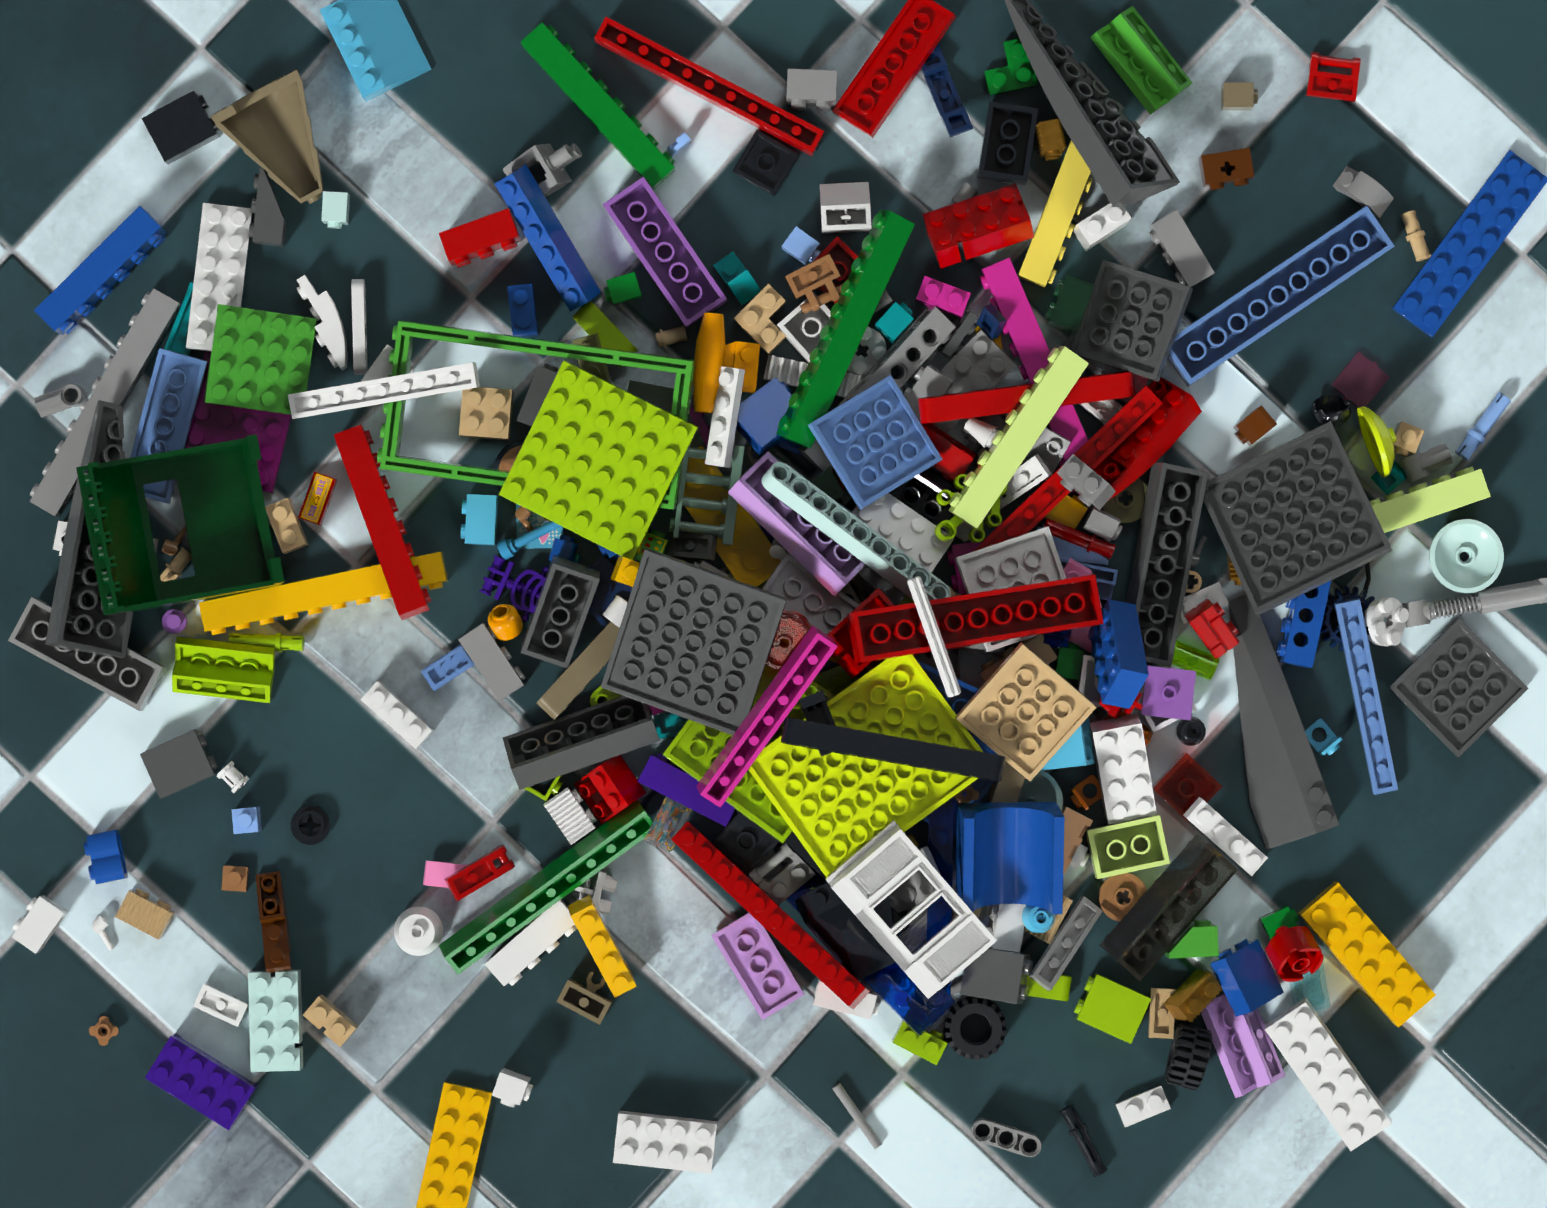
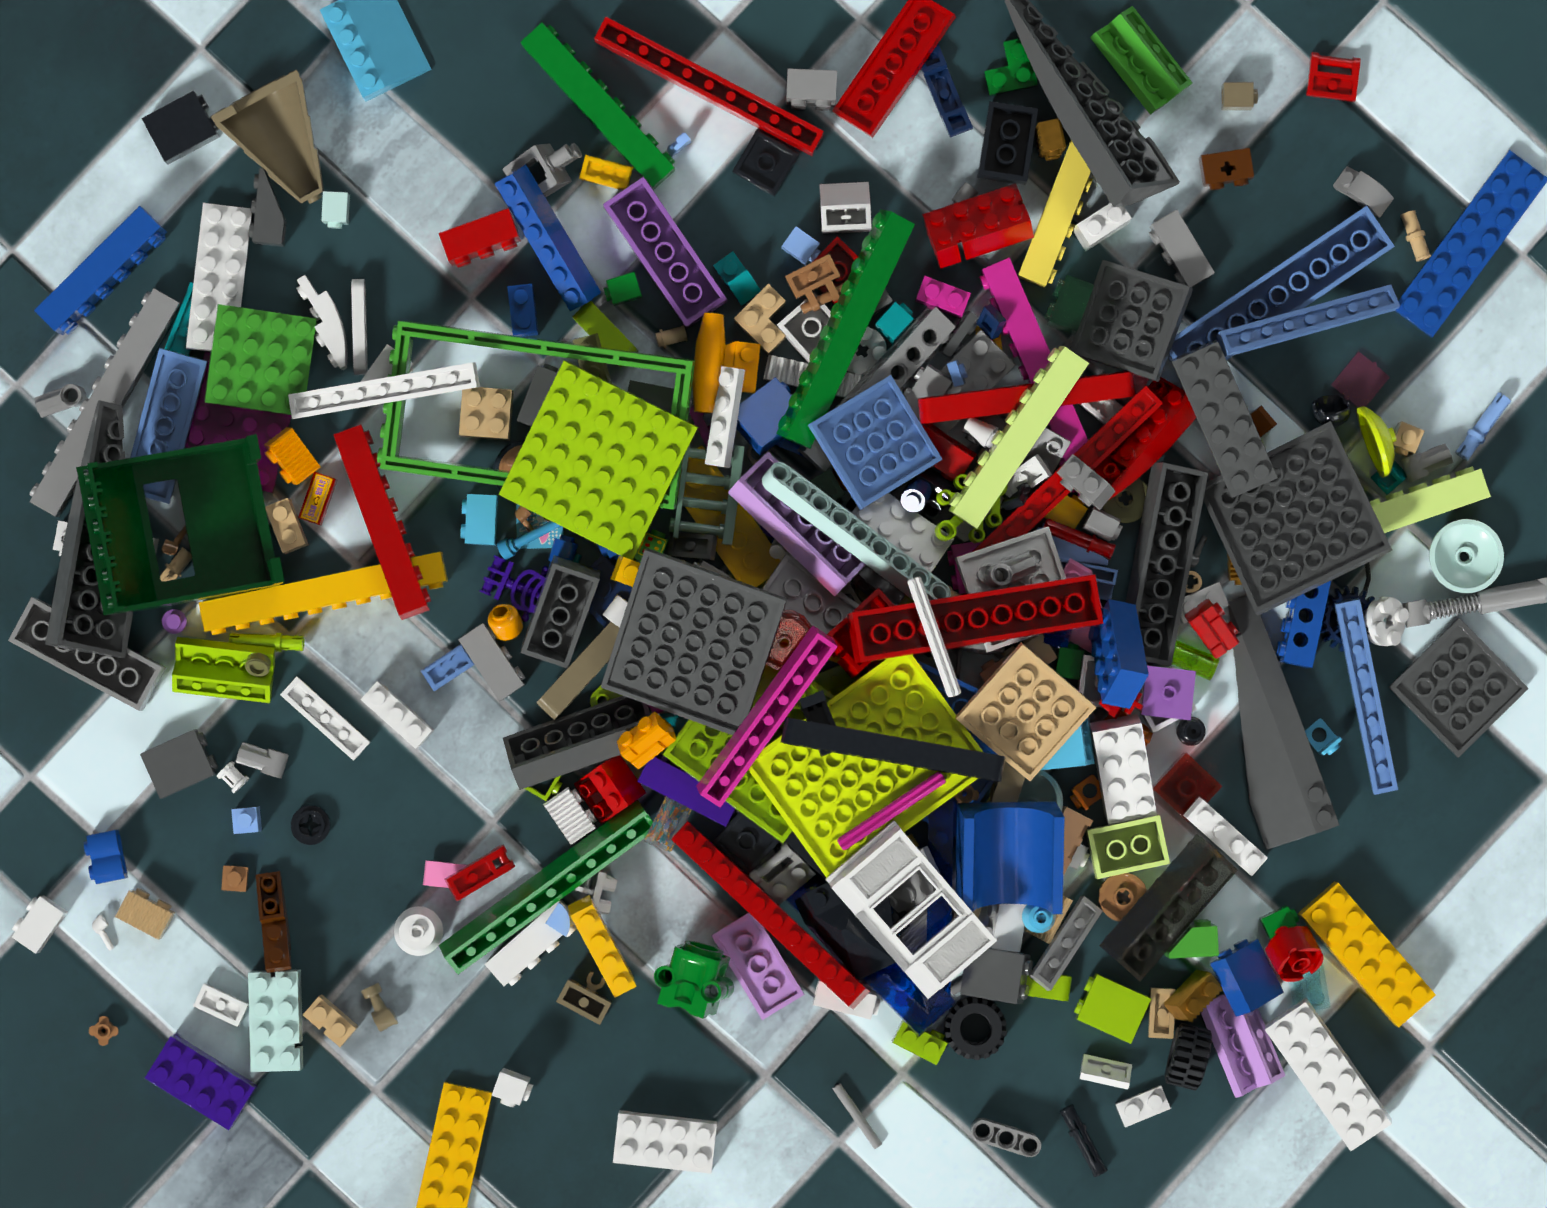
(257, 664): none -> olive tile
(268, 761): none -> light grey piece
(291, 456): none -> light orange brick
(325, 718): none -> white plate
(381, 1015): none -> dark tan leg
(559, 920): none -> light blue tile
(605, 172): none -> yellow plate
(646, 740): none -> light orange brick
(694, 979): none -> green piece
(891, 810): none -> dark pink axle
(916, 495): none -> brick
(957, 372): none -> medium blue plate
(1011, 569): none -> light grey piece
(1018, 498): none -> black tile
(1105, 1071): none -> white plate
(1224, 418): none -> dark grey brick
(1307, 320): none -> medium blue plate

